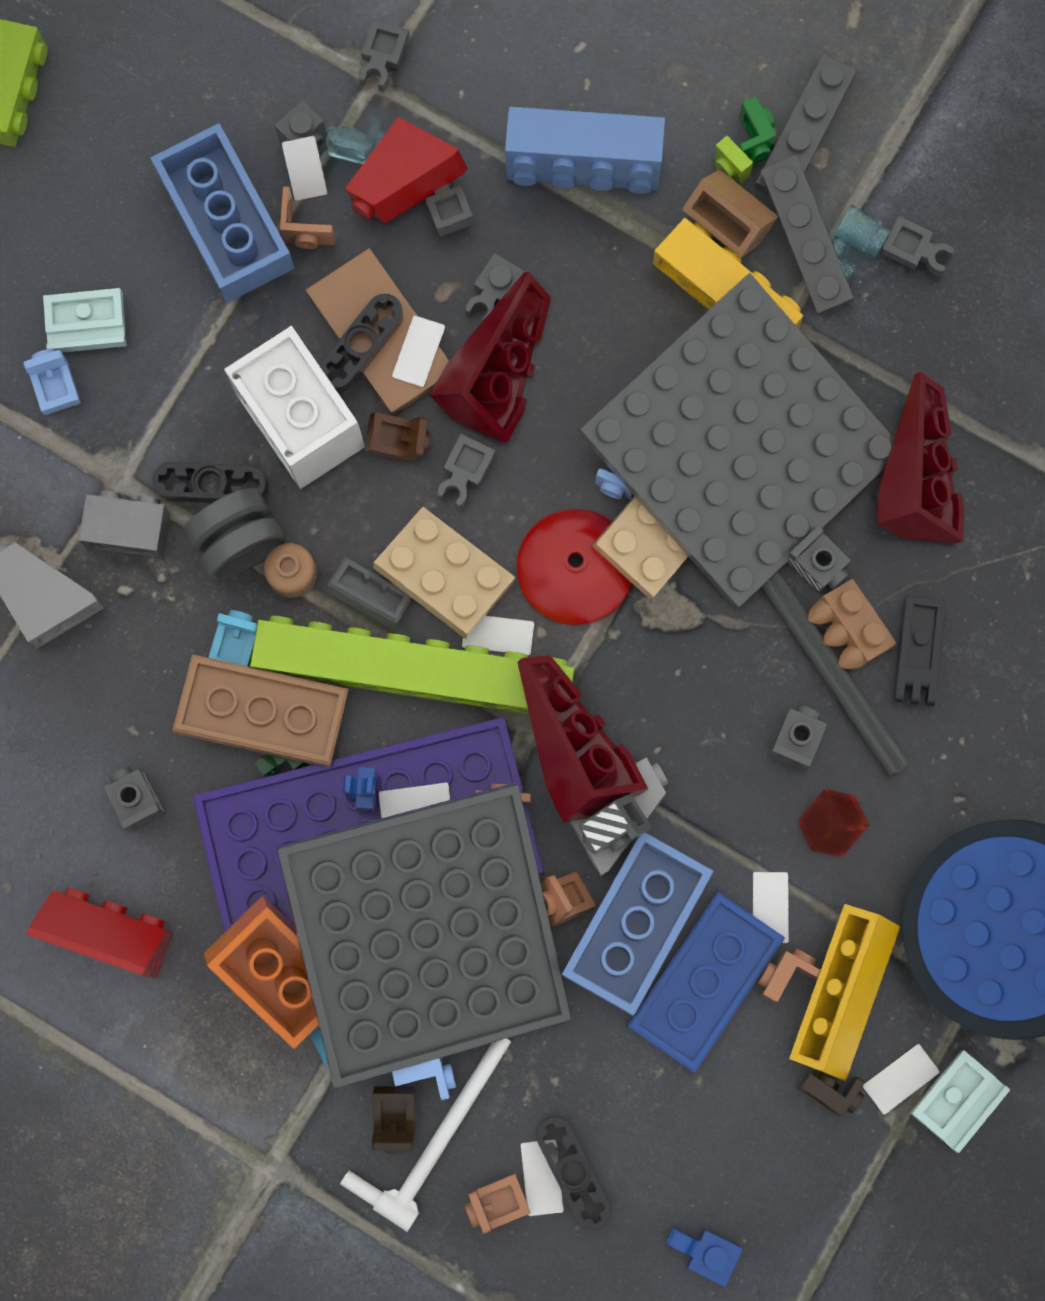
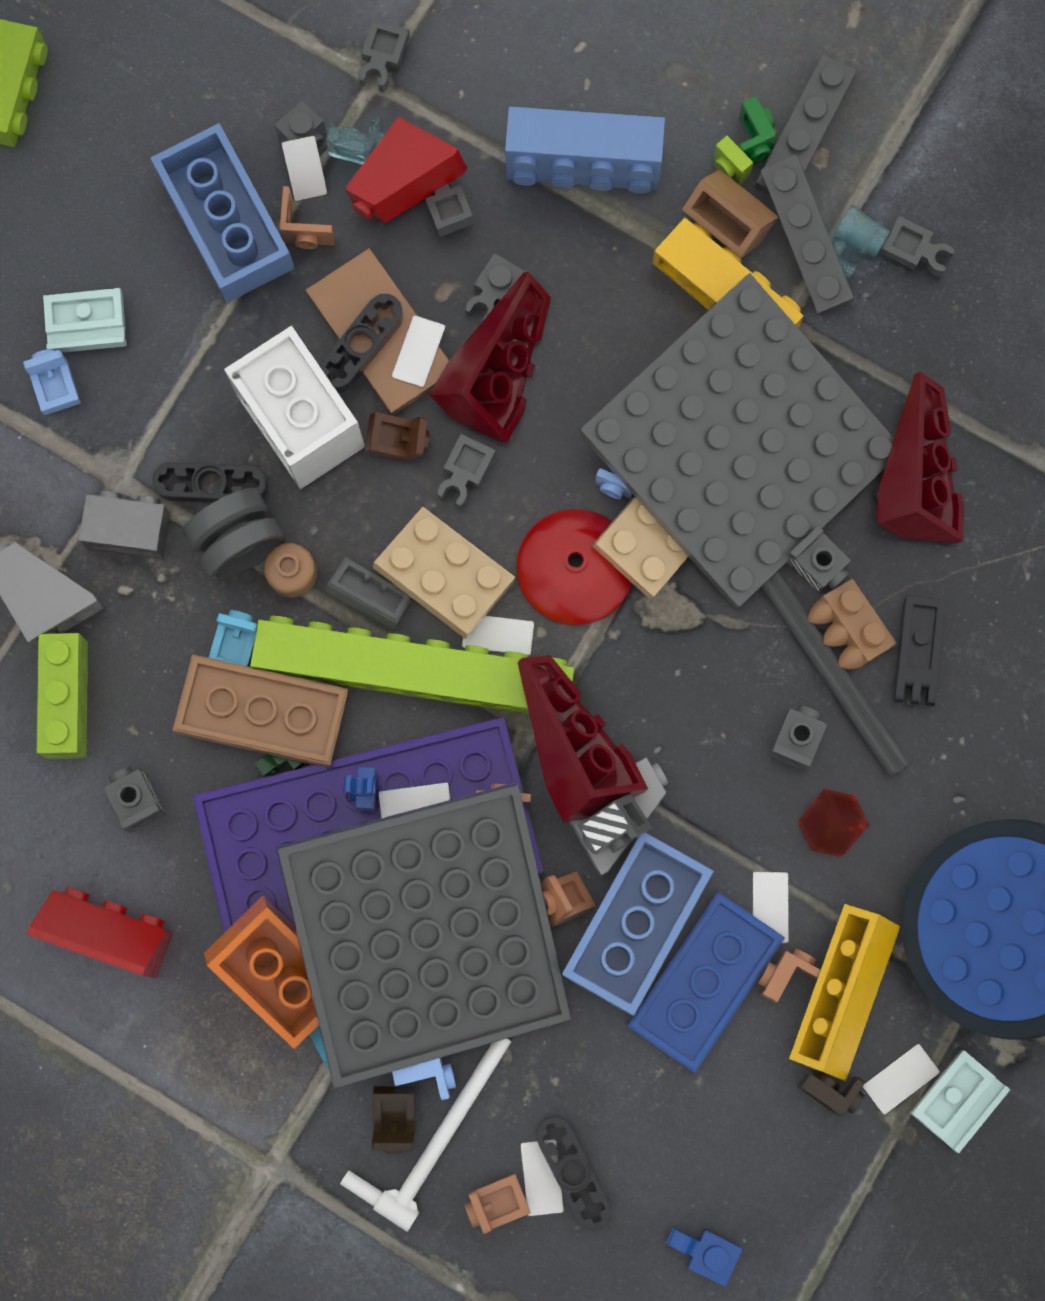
(62, 696): none -> lime brick

